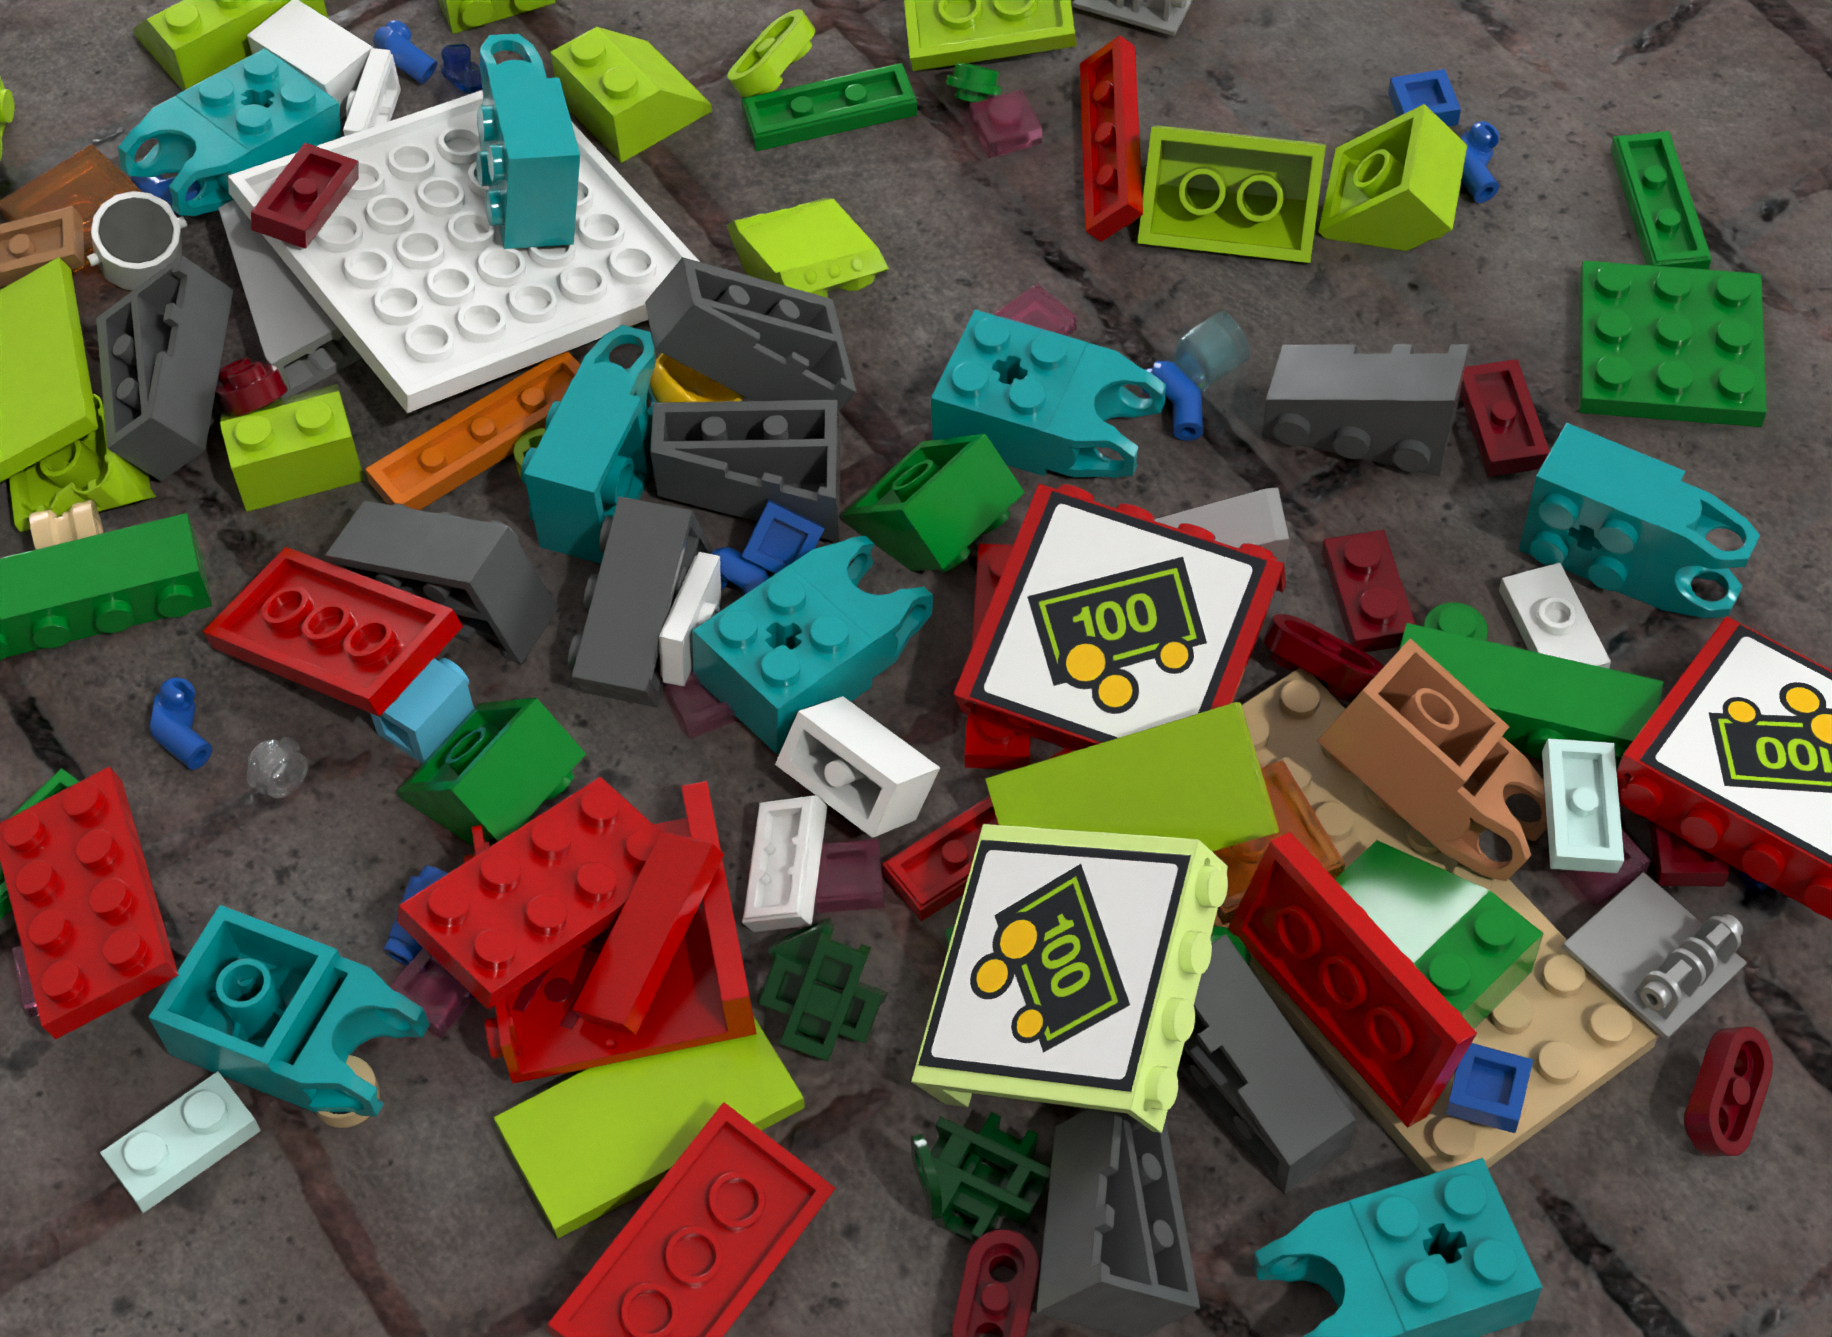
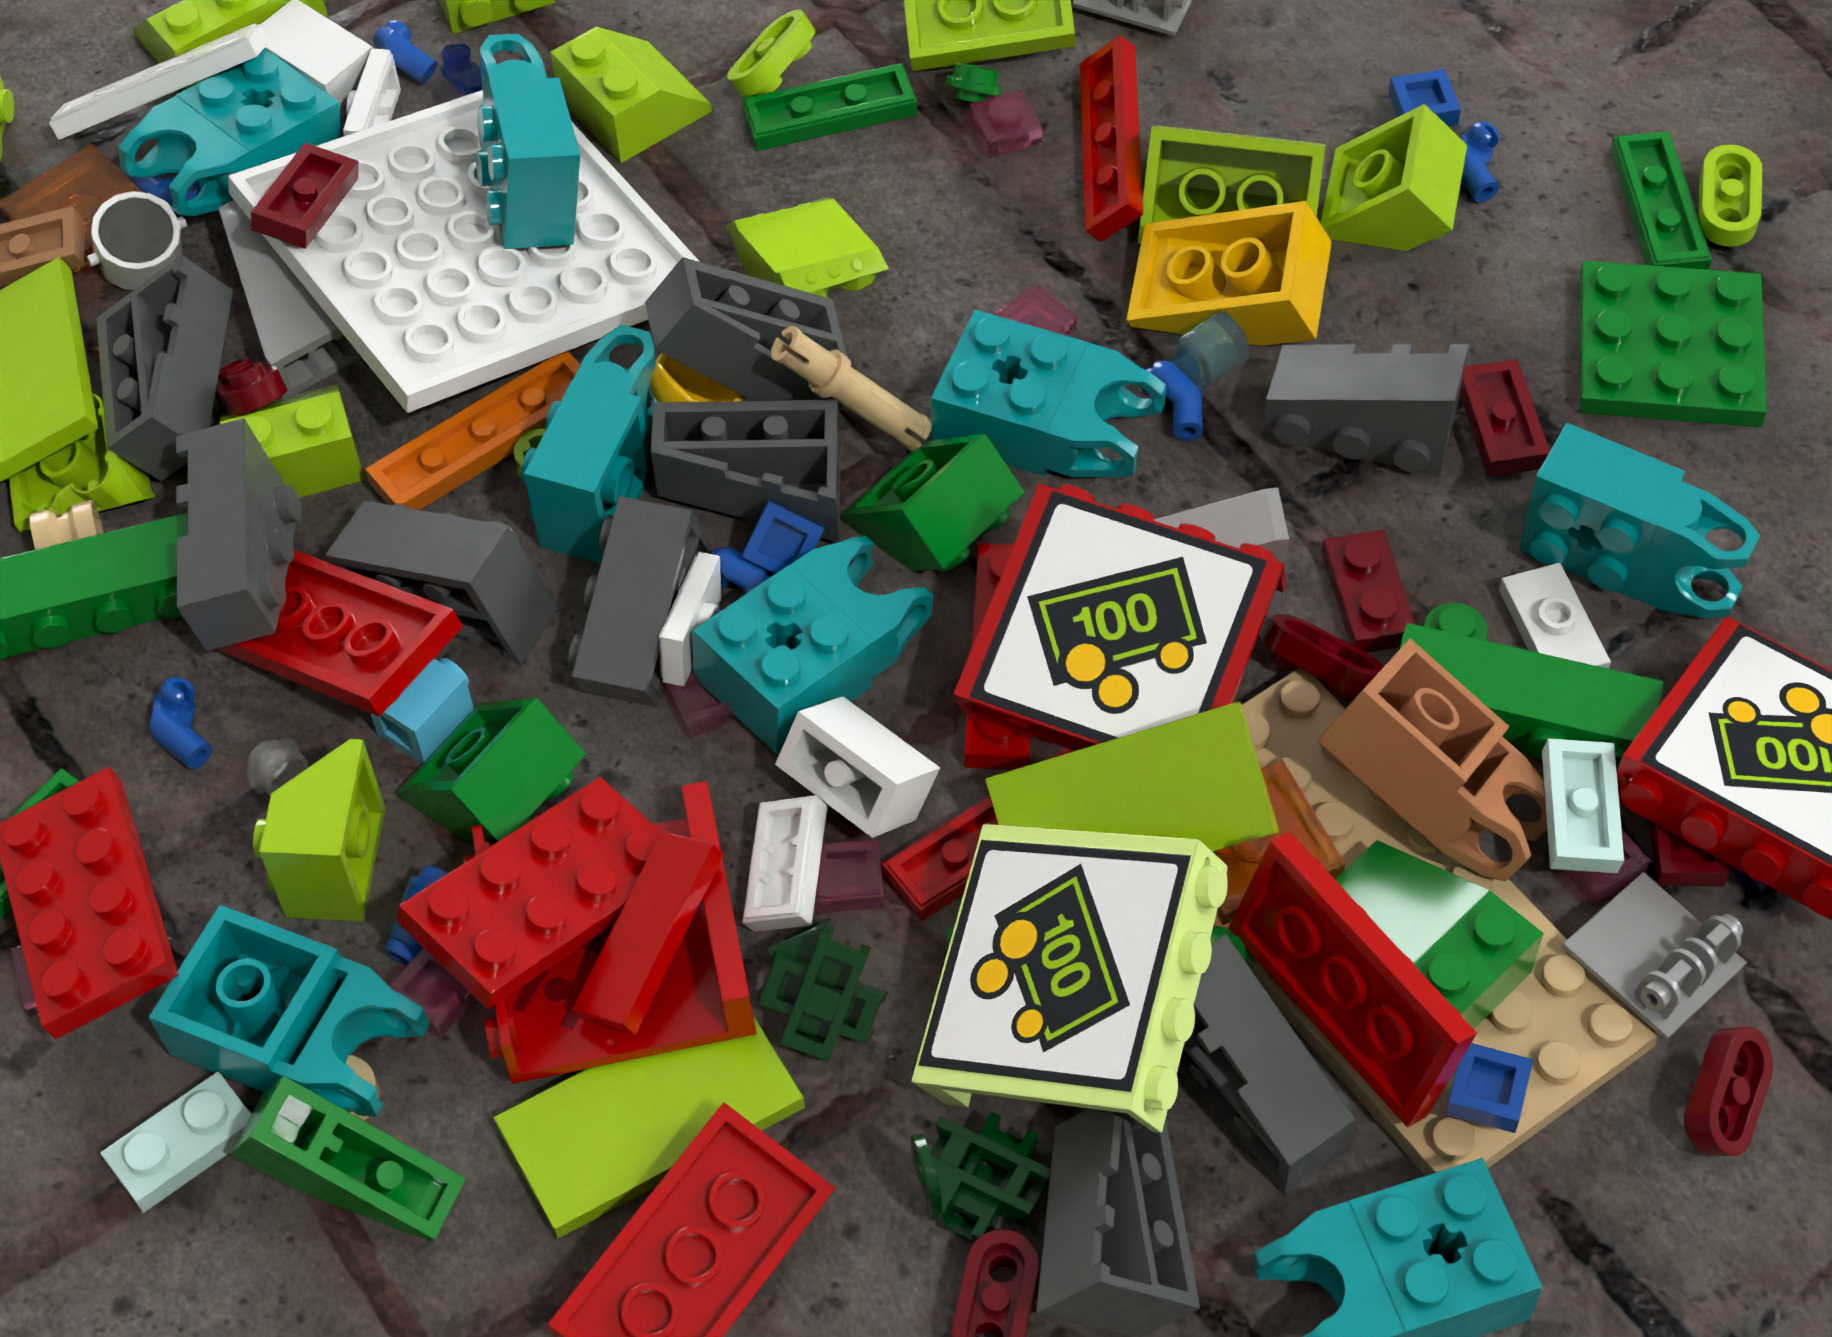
(158, 80): none -> white tile
(237, 536): none -> dark grey wedge
(324, 837): none -> lime slope
(345, 1161): none -> green slope
(833, 376): none -> tan pin
(1253, 263): none -> yellow slope
(1730, 195): none -> lime plate

